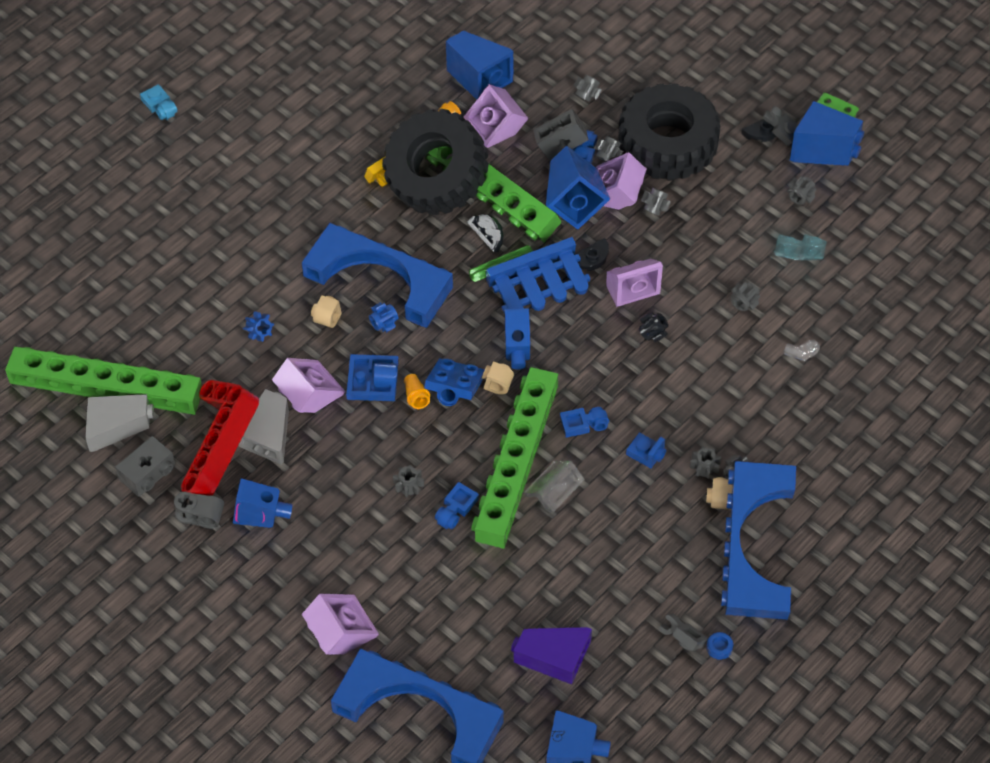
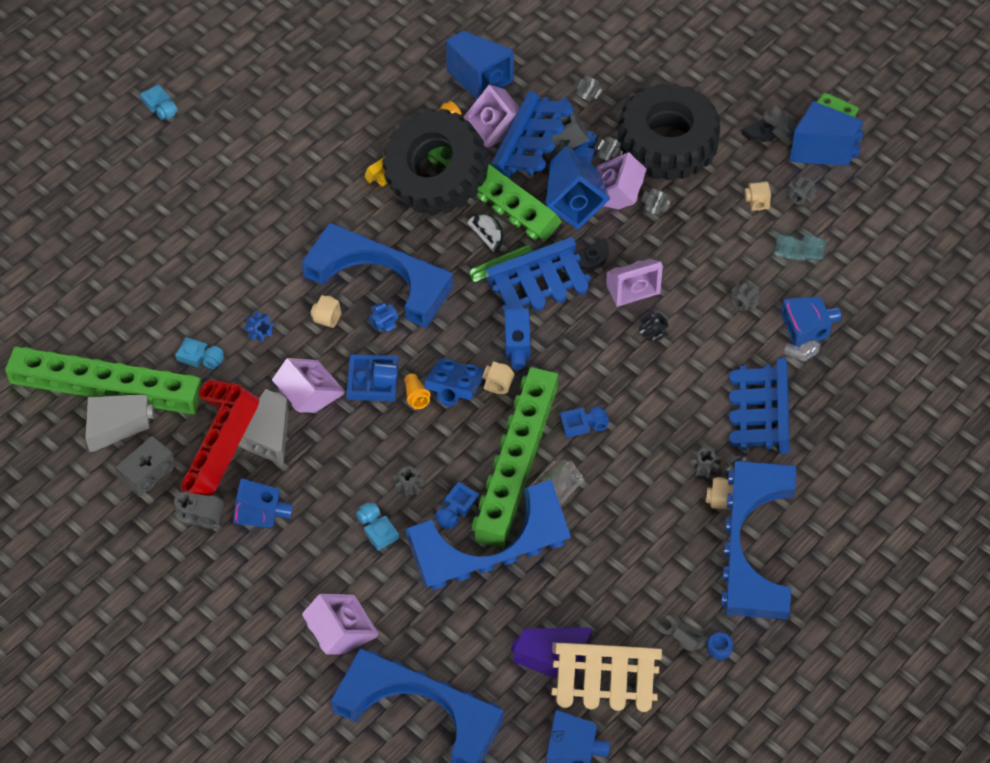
(194, 352): none -> dark azure plate
(380, 530): none -> dark azure plate
(521, 132): none -> blue fence
(542, 527): none -> blue arch
(618, 674): none -> tan fence
(646, 450): blue bracket -> none
(758, 195): none -> tan plate
(767, 416): none -> blue fence
(808, 319): none -> blue torso

